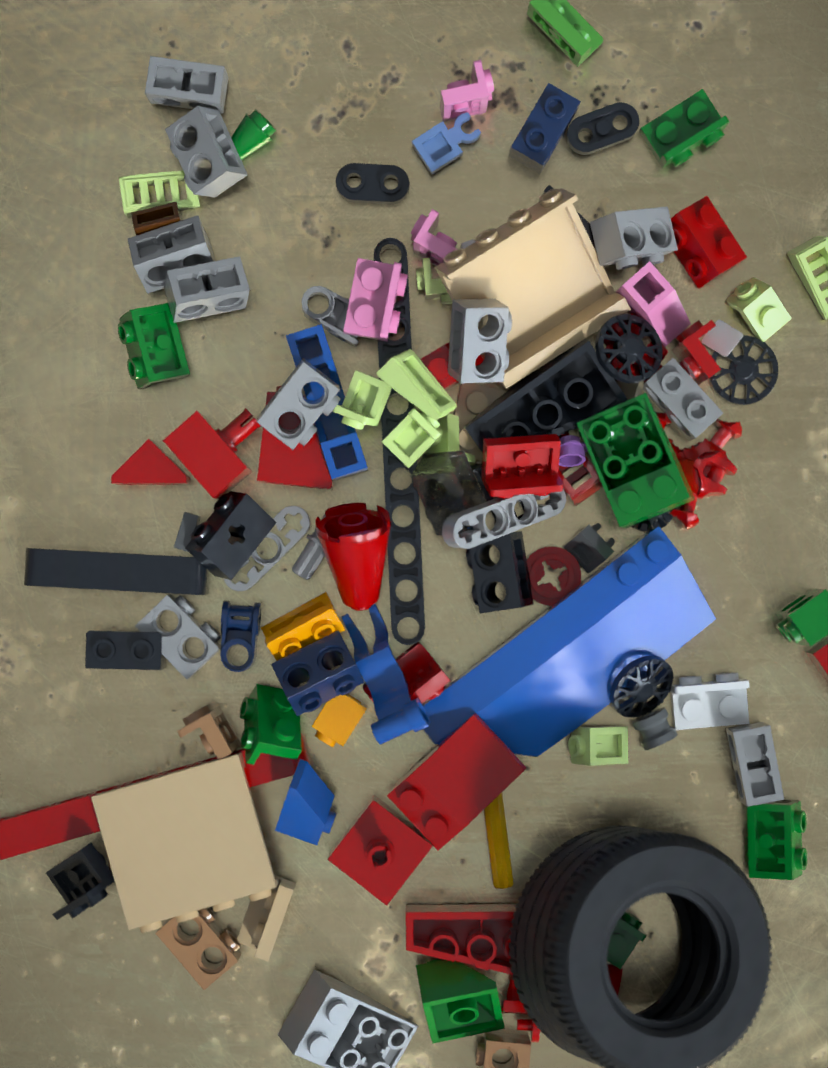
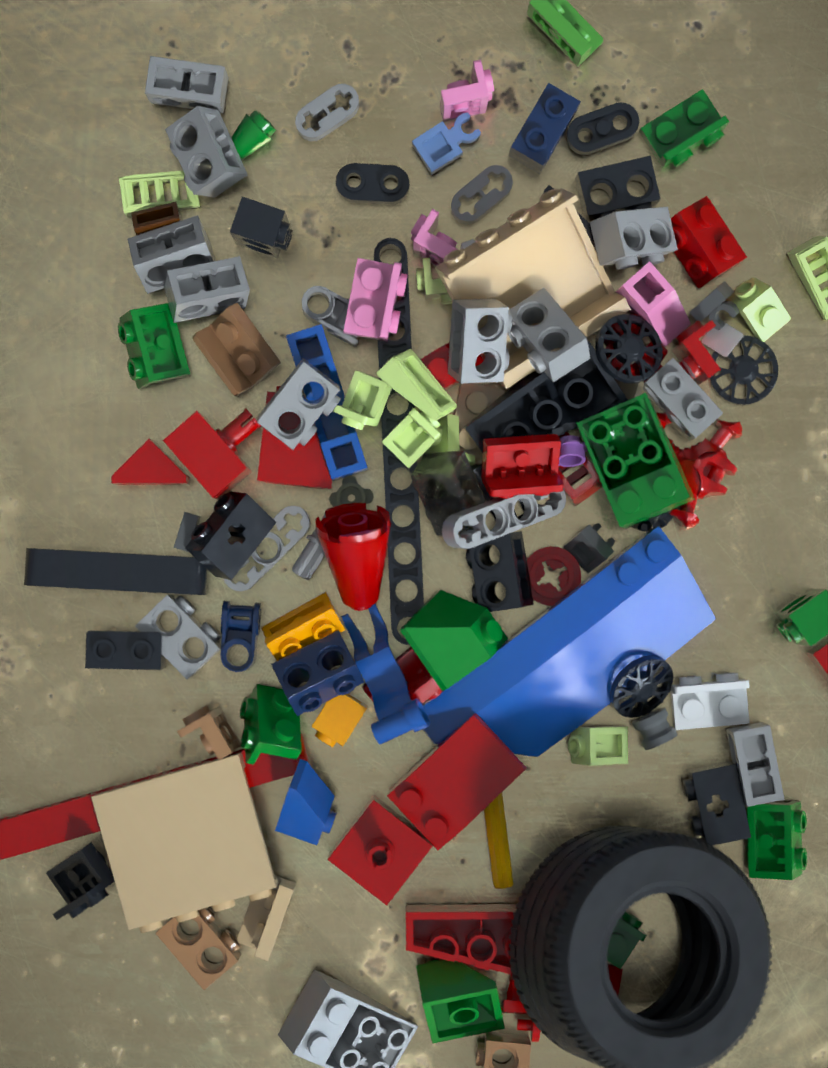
(236, 350): none -> medium nougat bracket
(261, 228): none -> black brick
(322, 105): none -> light grey beam
(348, 487): none -> olive plate
(452, 637): none -> green slope
(476, 187): none -> light grey beam
(552, 332): none -> light grey brick
(614, 181): none -> black brick
(714, 303): none -> dark grey tile
(731, 819): none -> black brick

